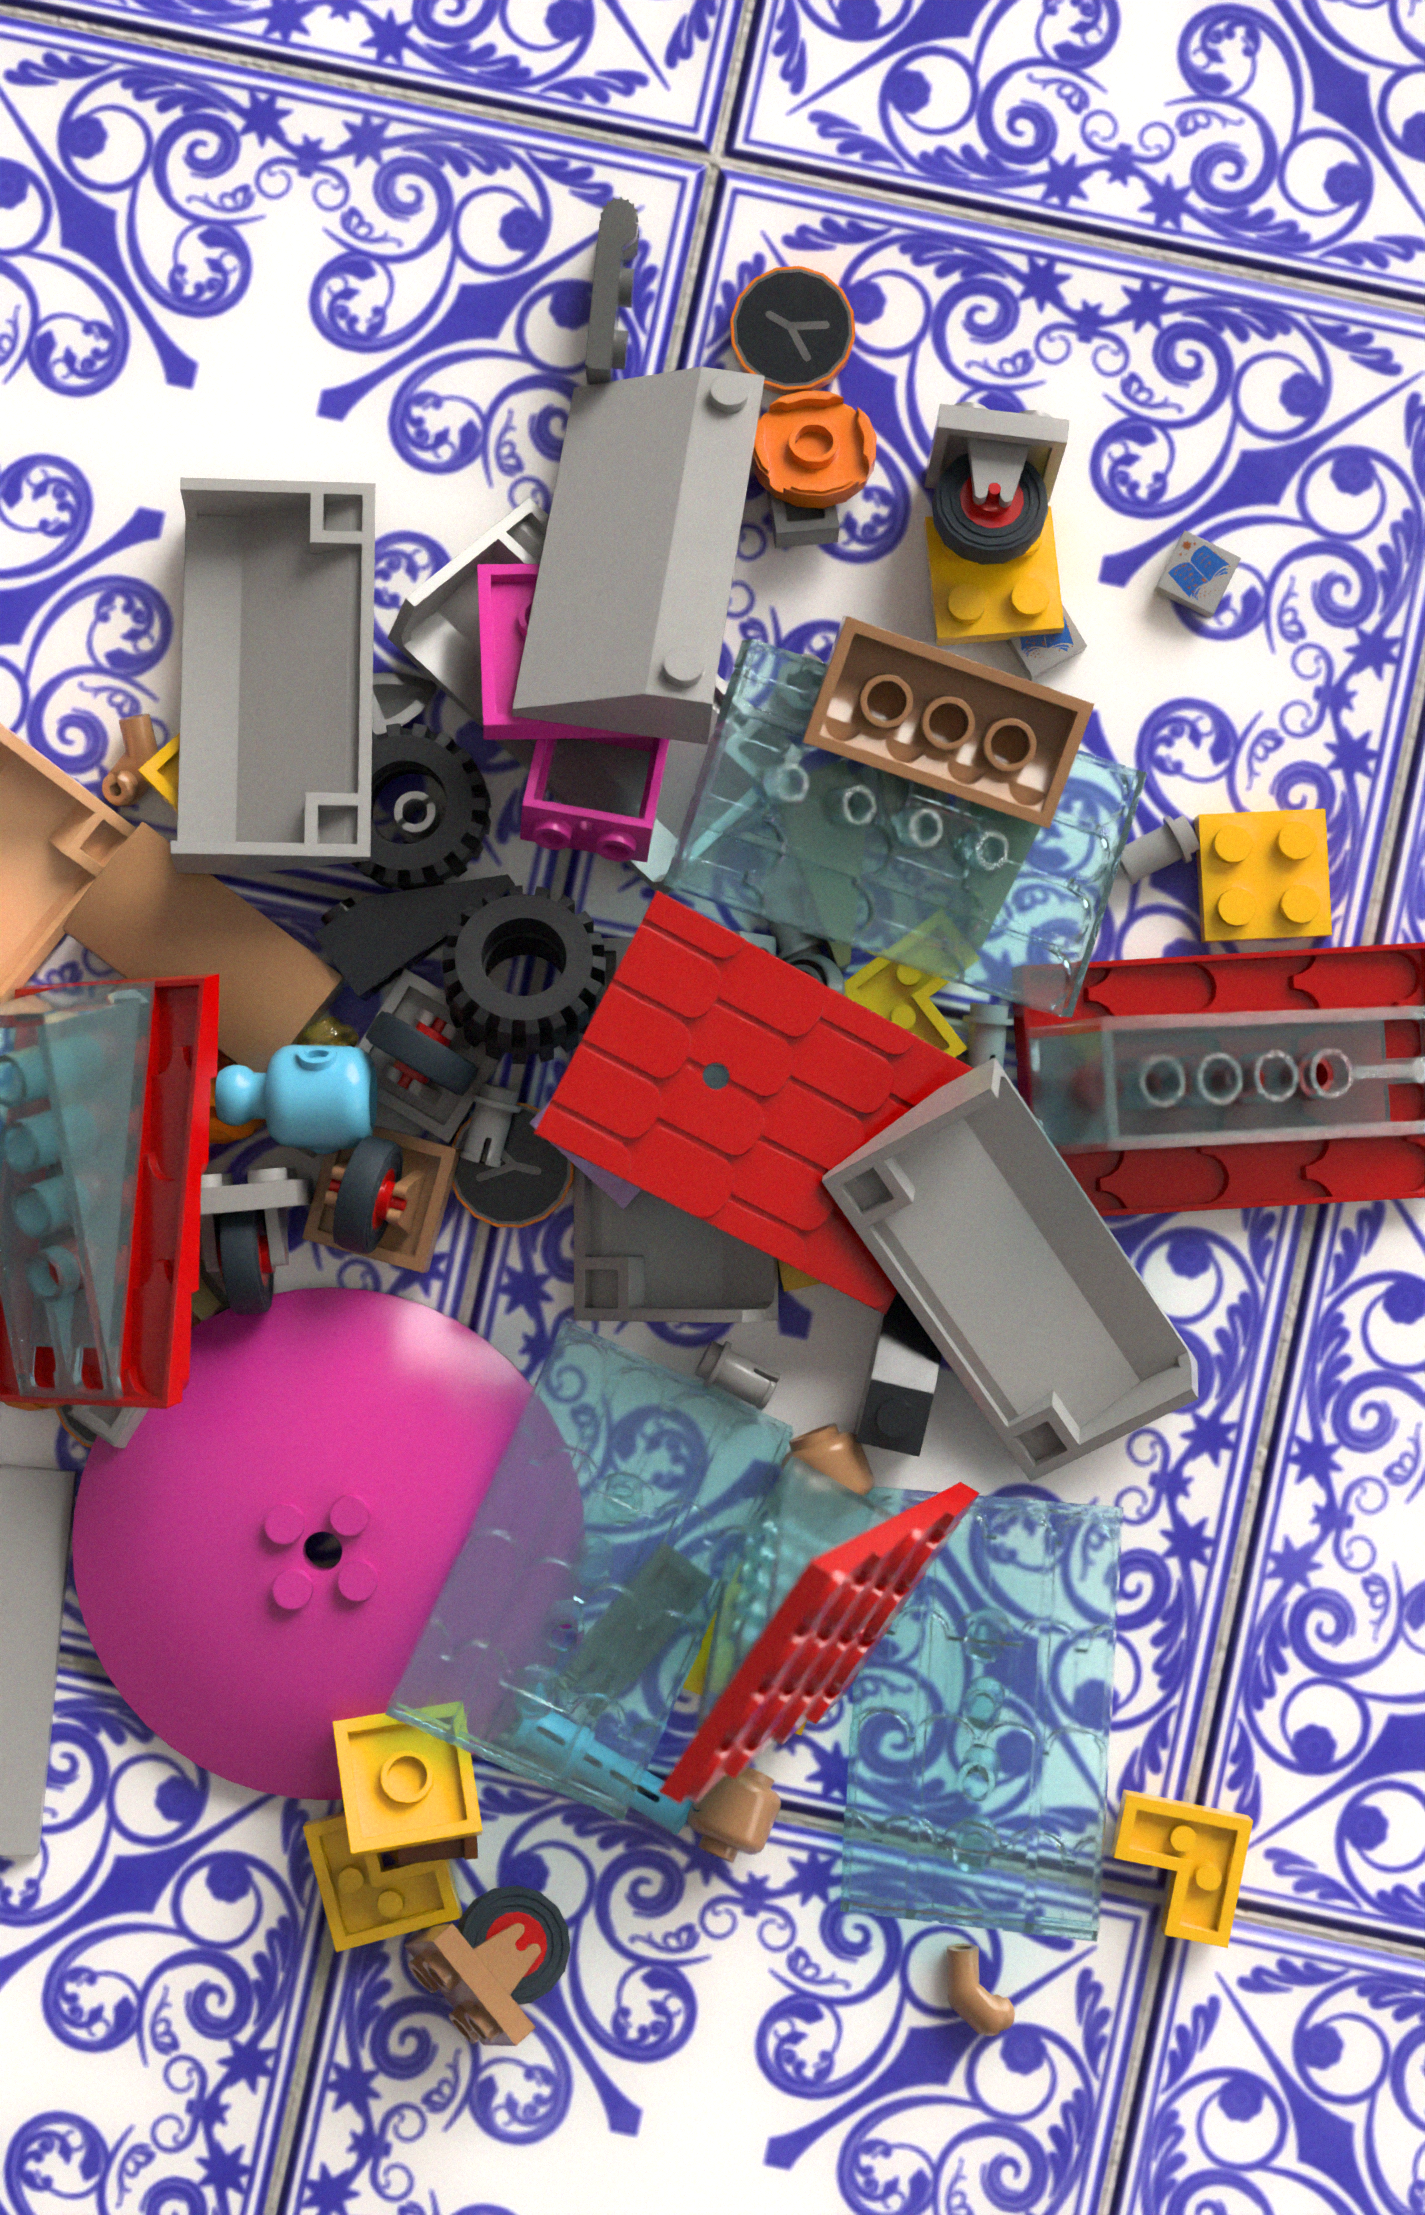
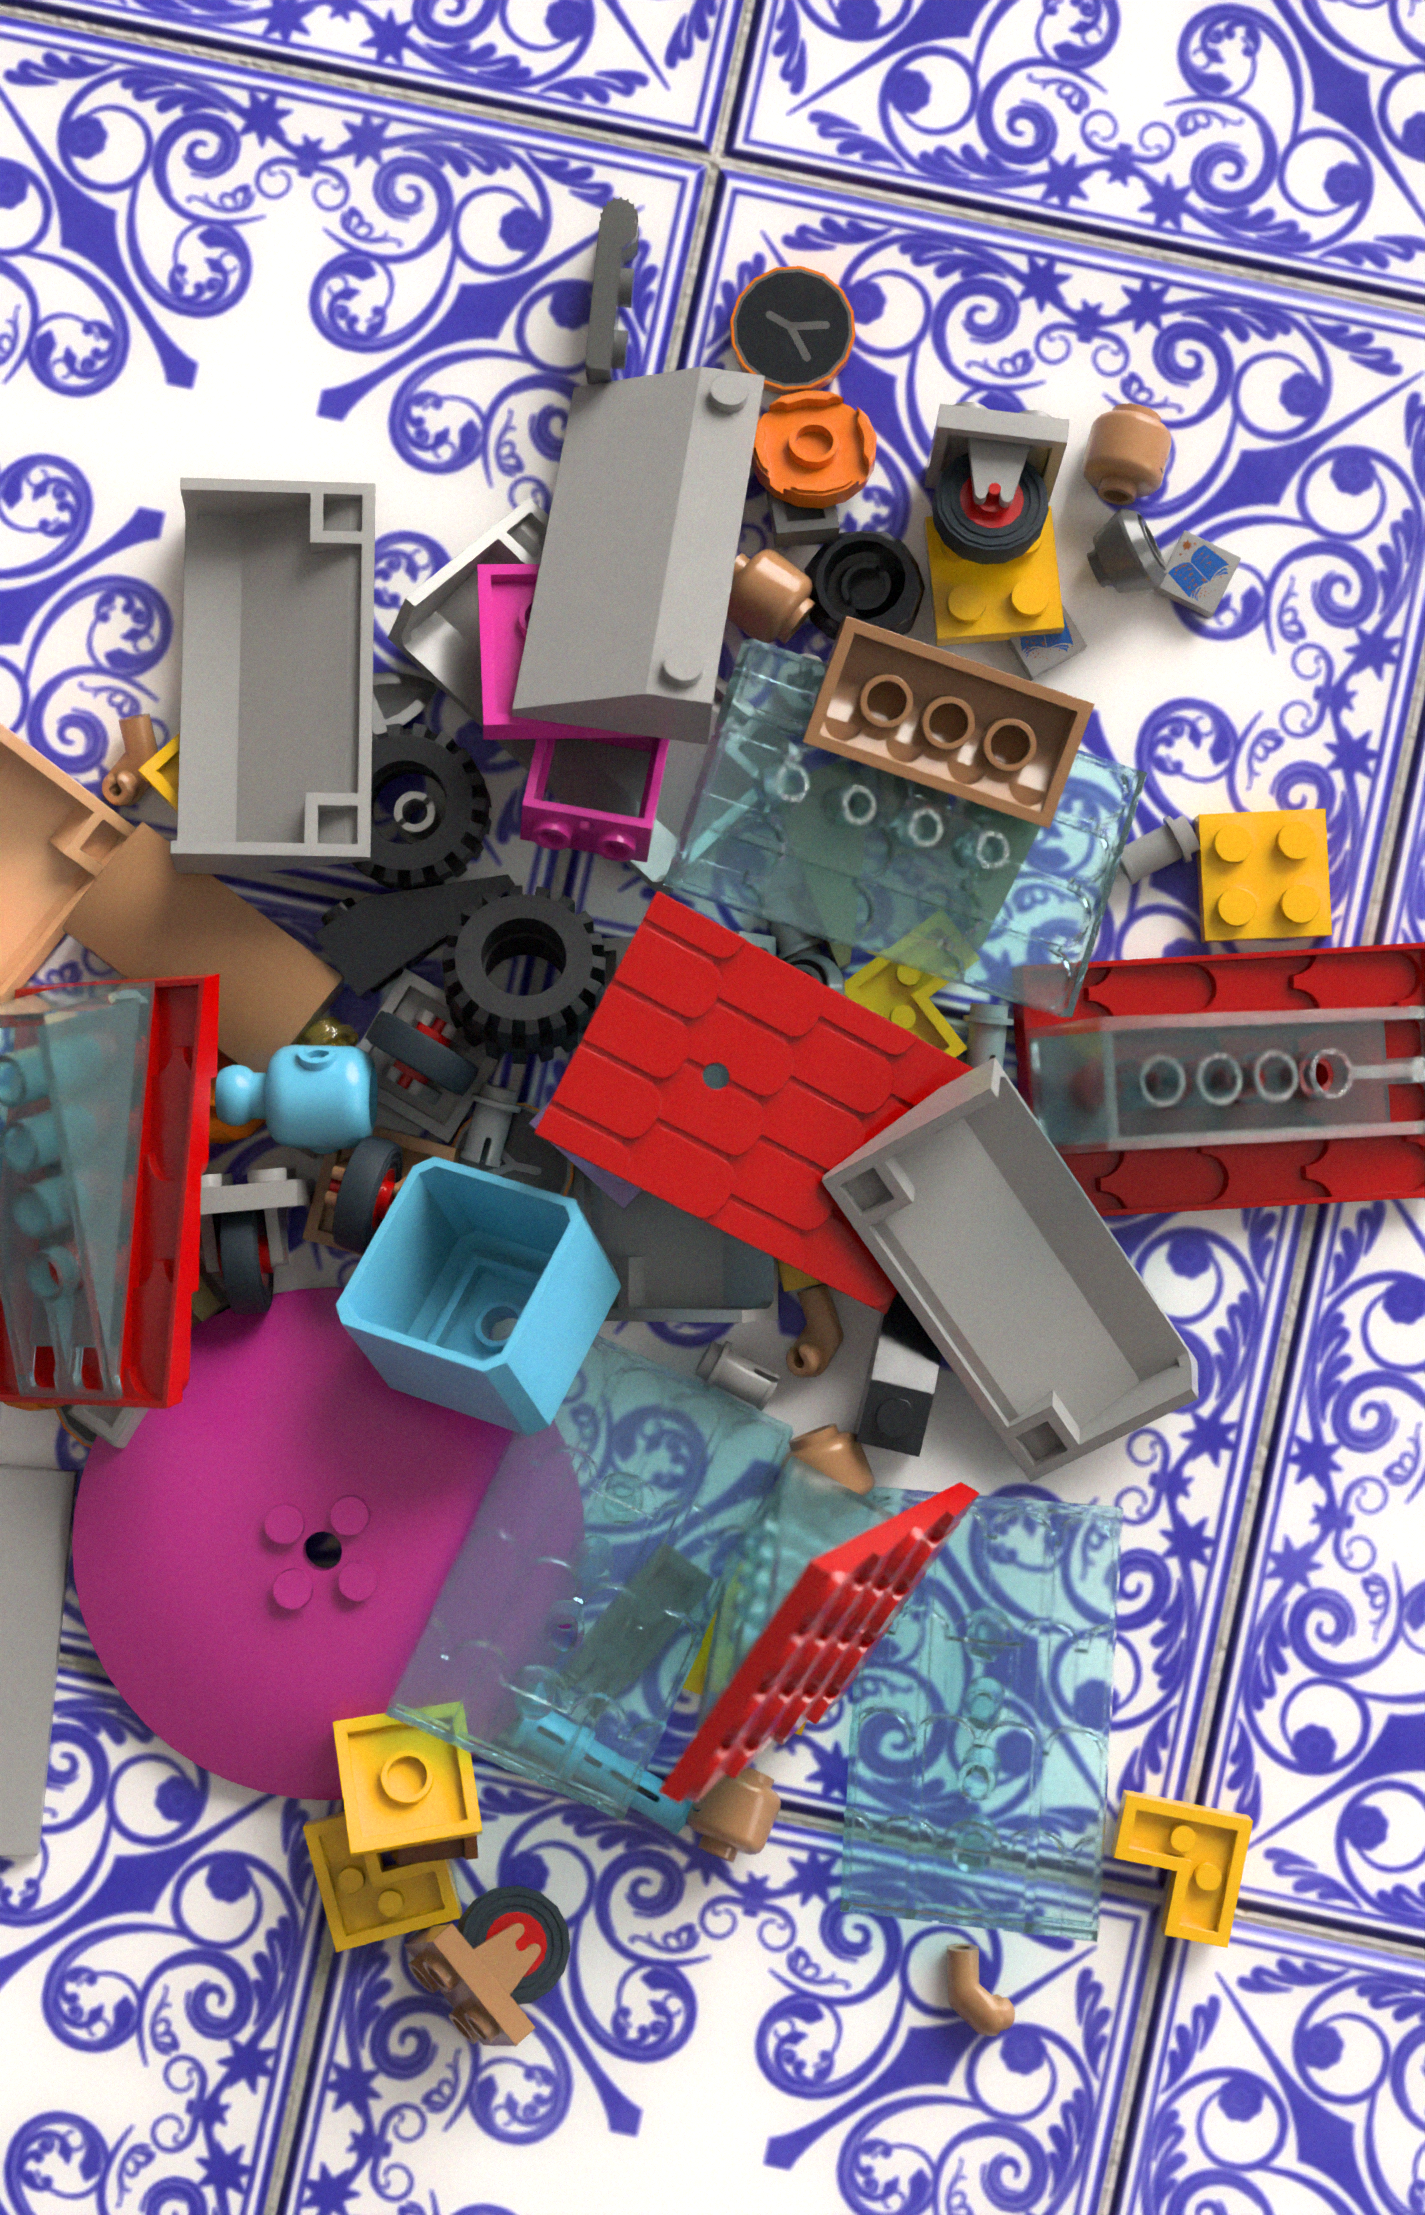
(454, 1263): none -> medium azure plate
(769, 597): none -> medium nougat head
(820, 1336): none -> medium nougat arm
(866, 579): none -> black hat
(1126, 453): none -> medium nougat head
(1127, 554): none -> dark grey cone

